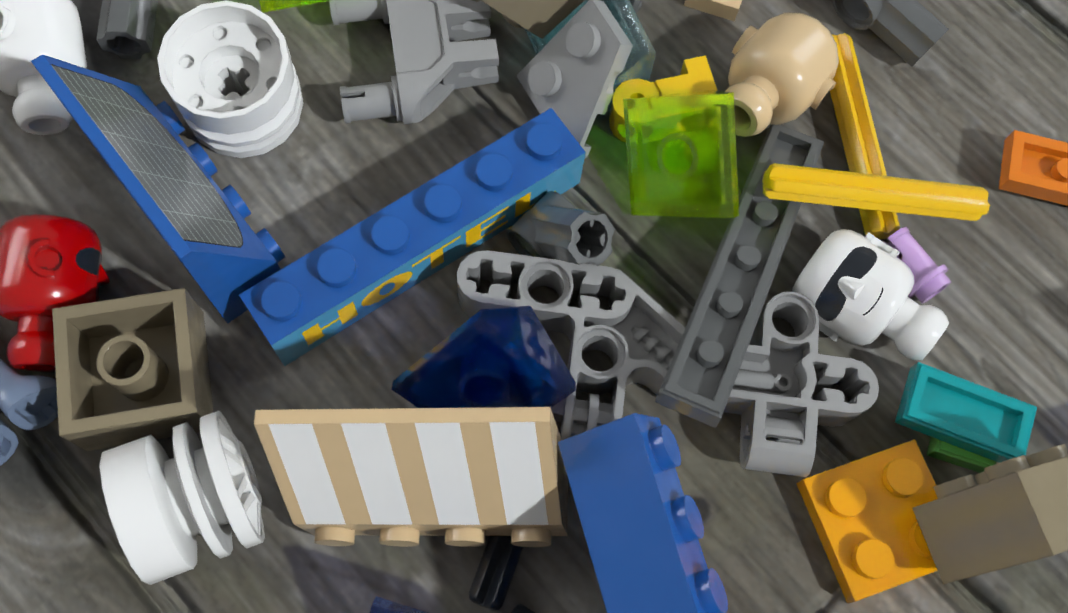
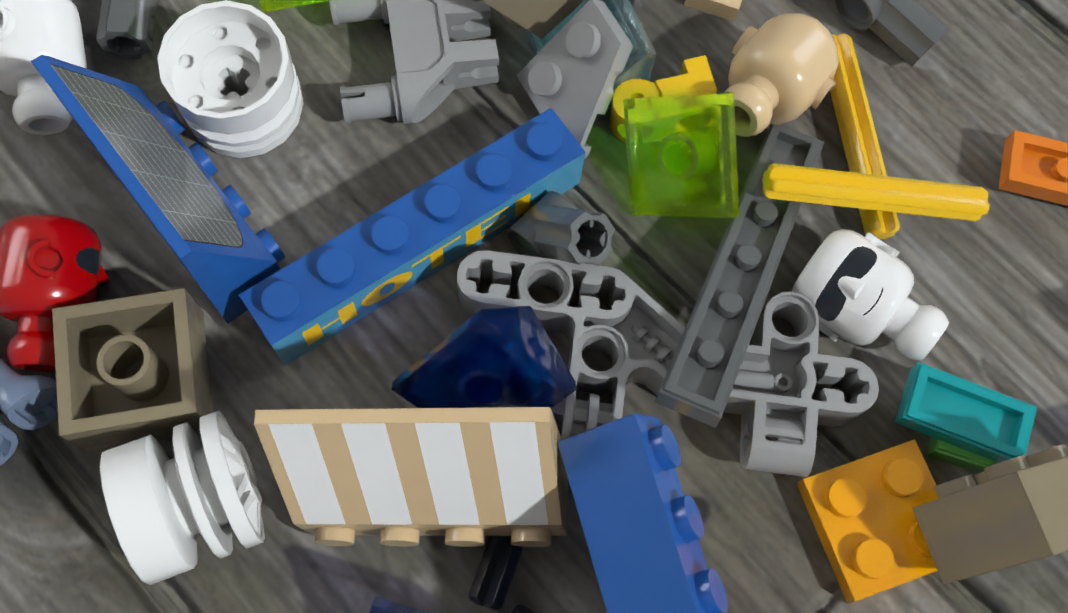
(928, 277): lavender pin -> none

